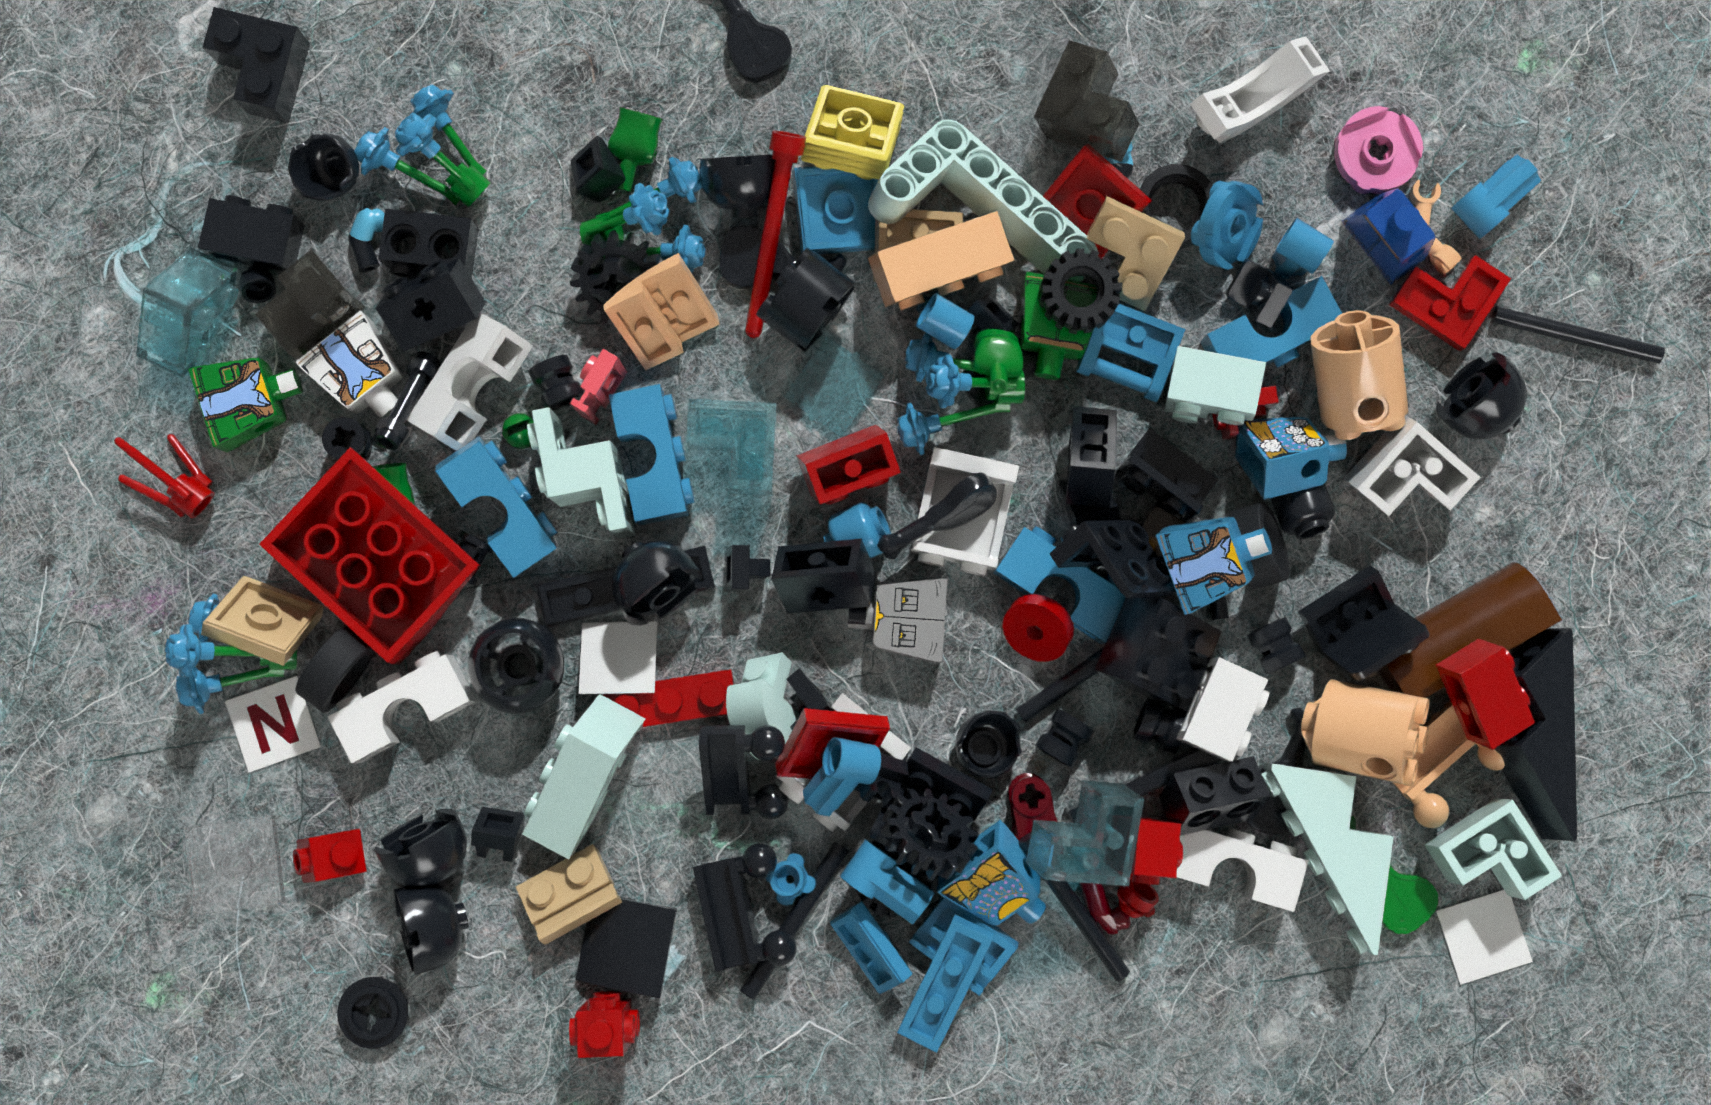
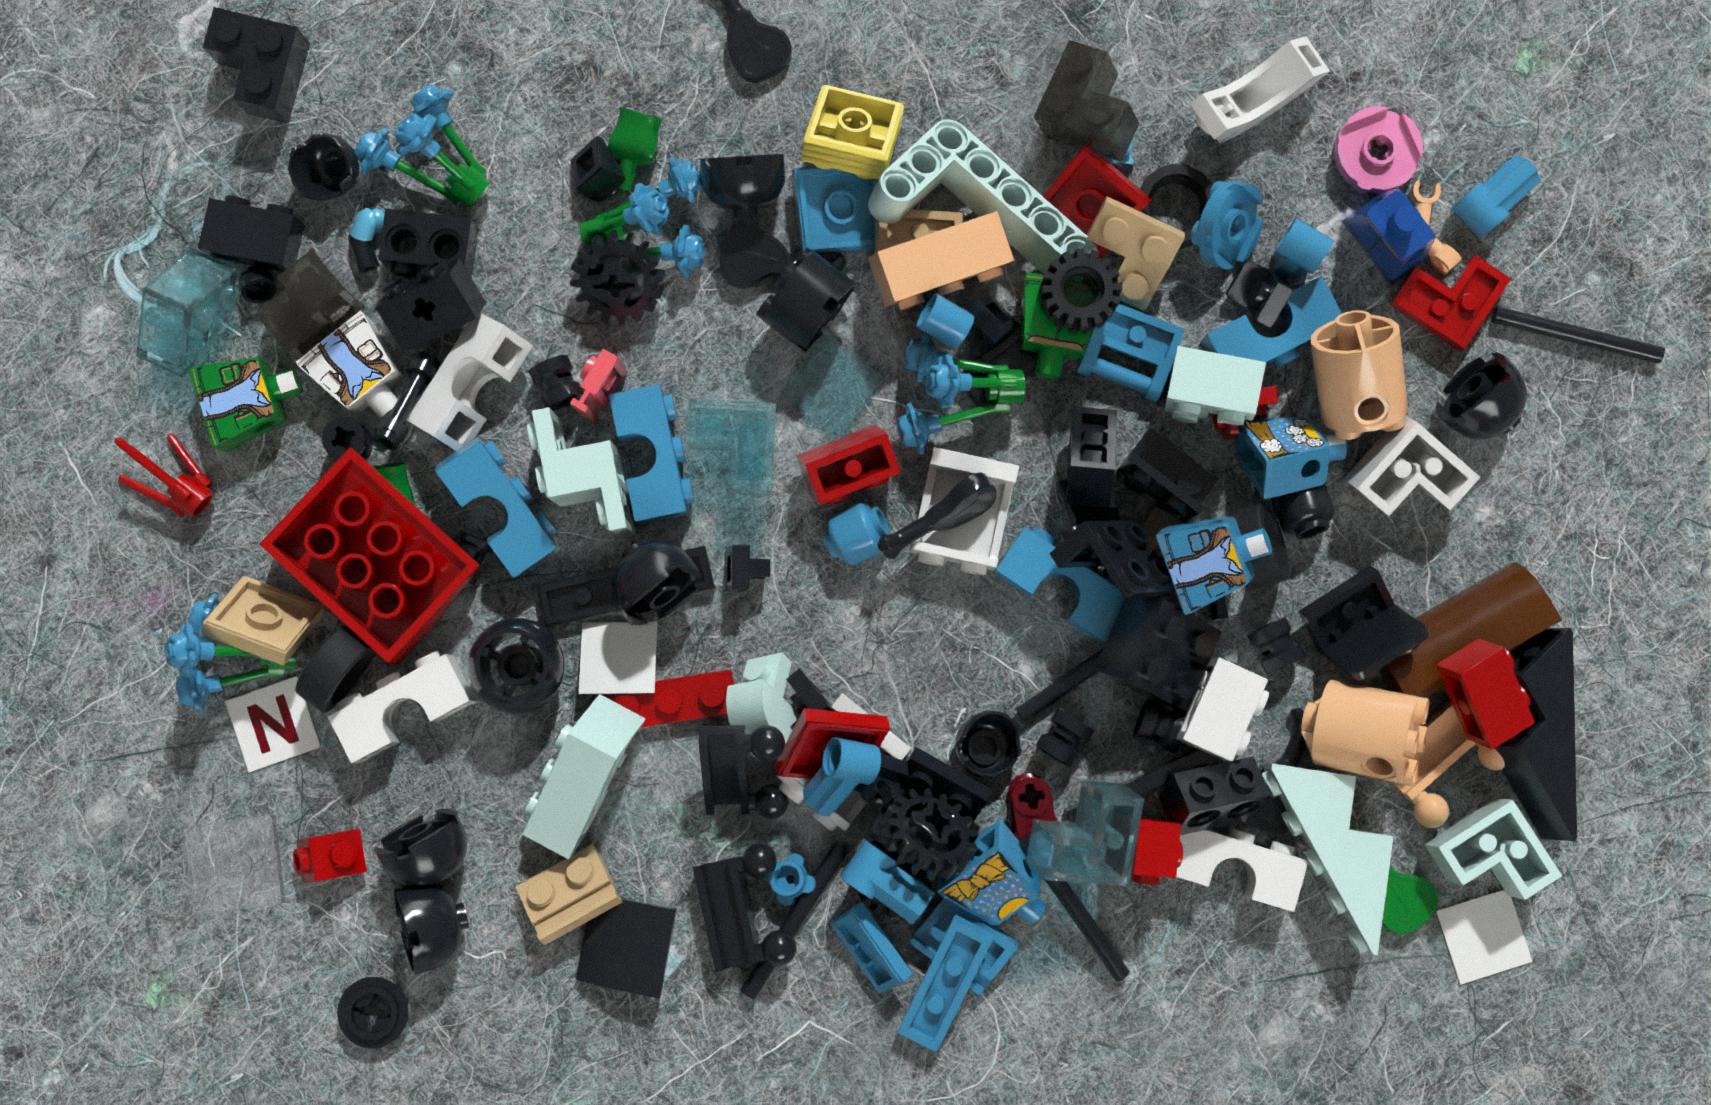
(497, 830): black tile -> none
(520, 439): green hinge -> none
(604, 1026): red brick -> none
(661, 311): light nougat slope -> none
(786, 150): red piece -> none
(824, 576): black brick -> none
(906, 619): light grey torso -> none
(997, 356): green piece -> none
(1049, 616): red piece -> none
(1098, 907): dark red arm -> none
(1137, 899): red plate -> none

